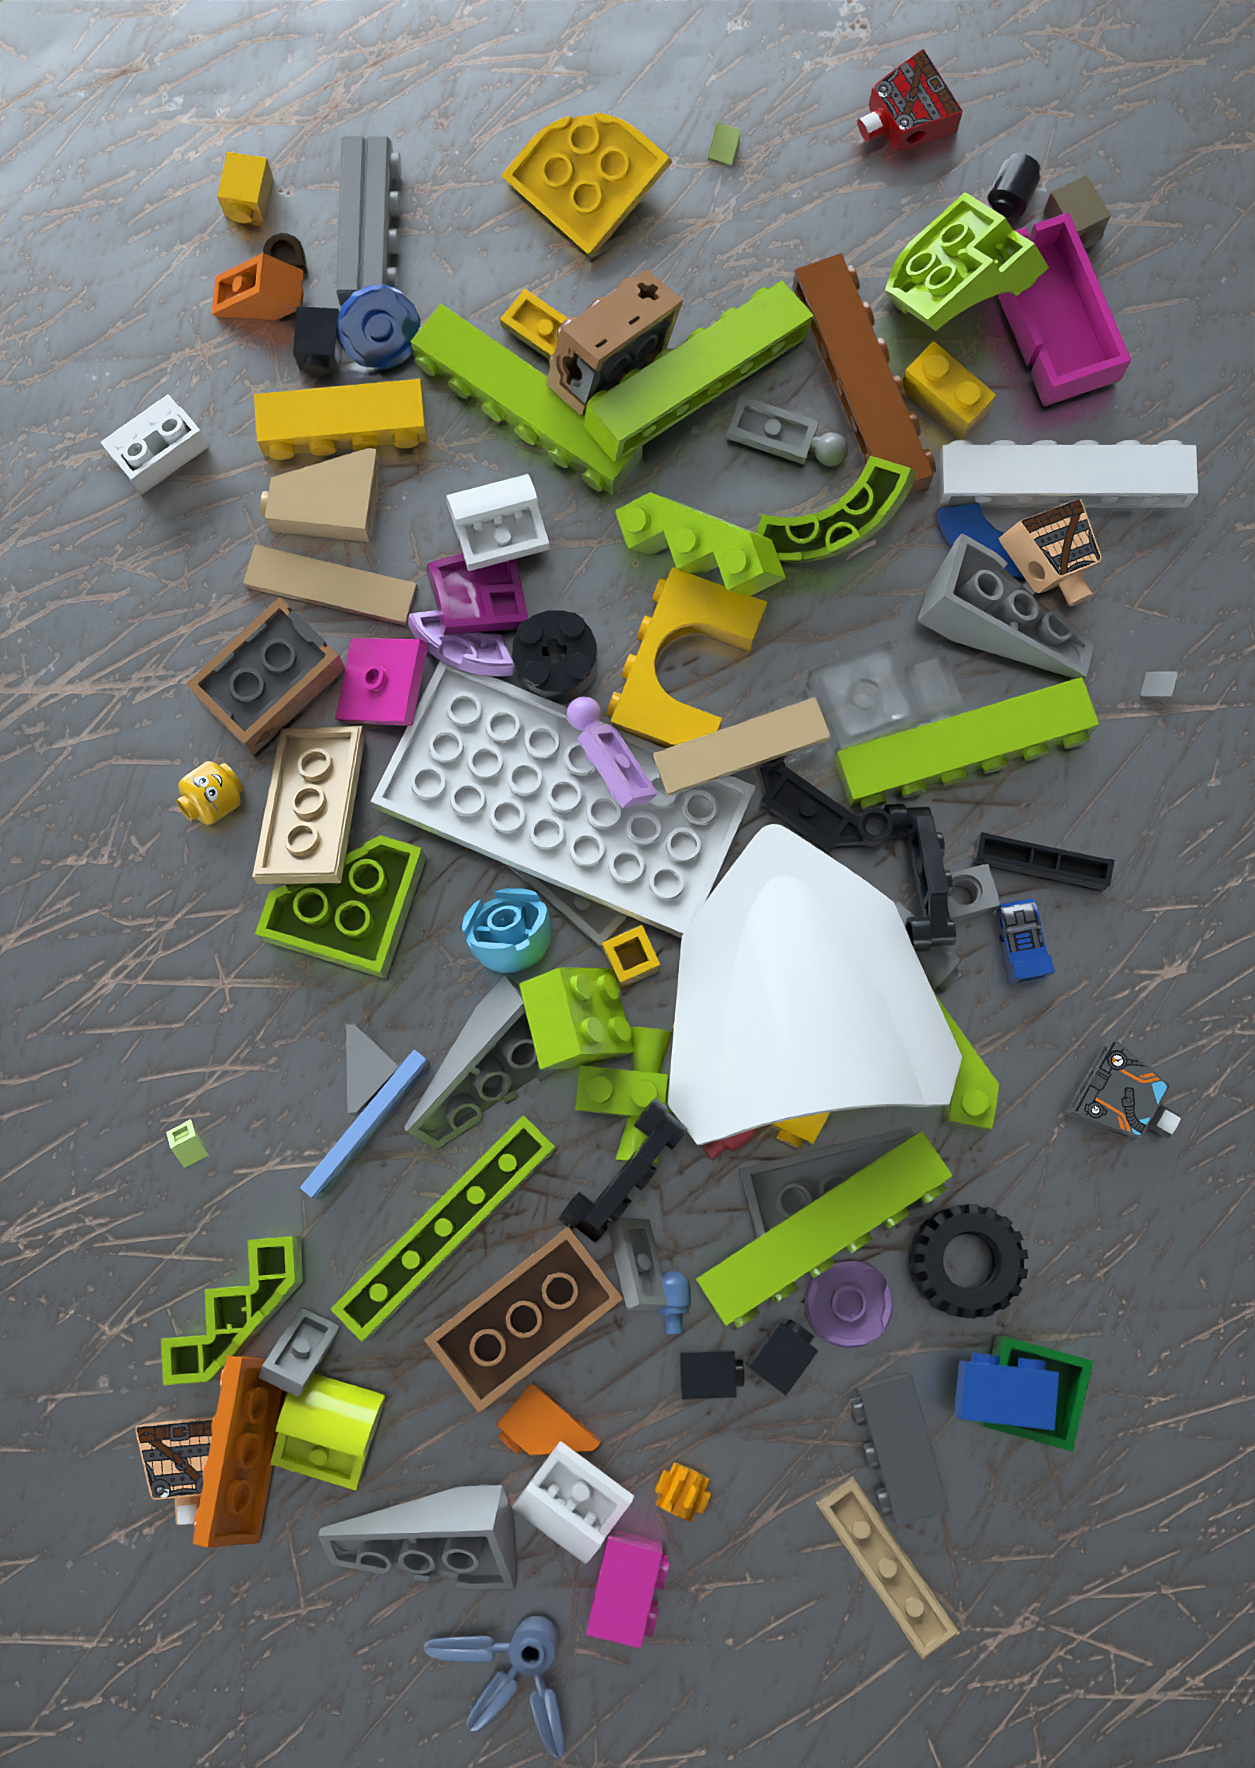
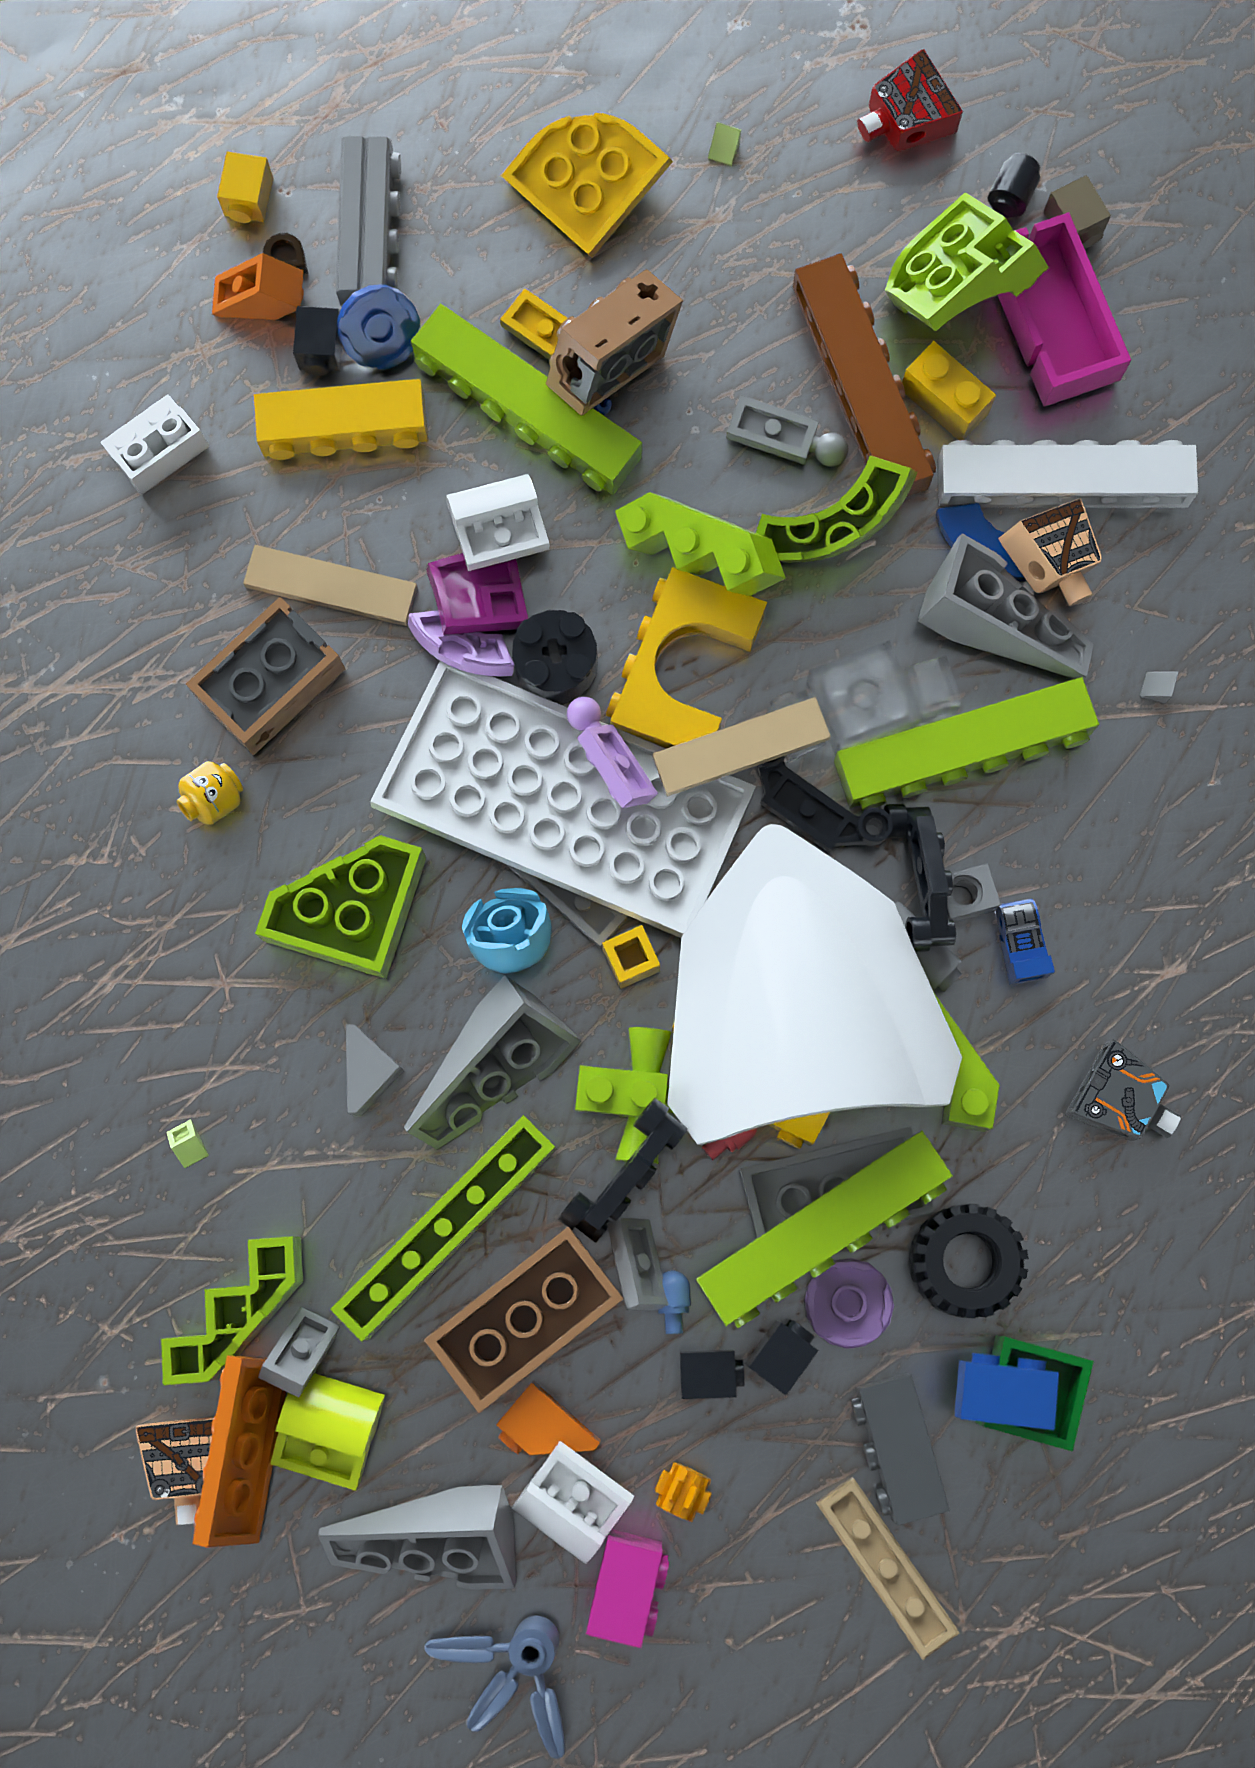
(309, 805): tan tile -> none
(326, 498): tan slope -> none
(365, 1125): light blue tile -> none
(381, 681): dark pink plate -> none
(576, 1017): lime brick -> none
(696, 370): lime brick -> none
(1043, 861): black piece -> none

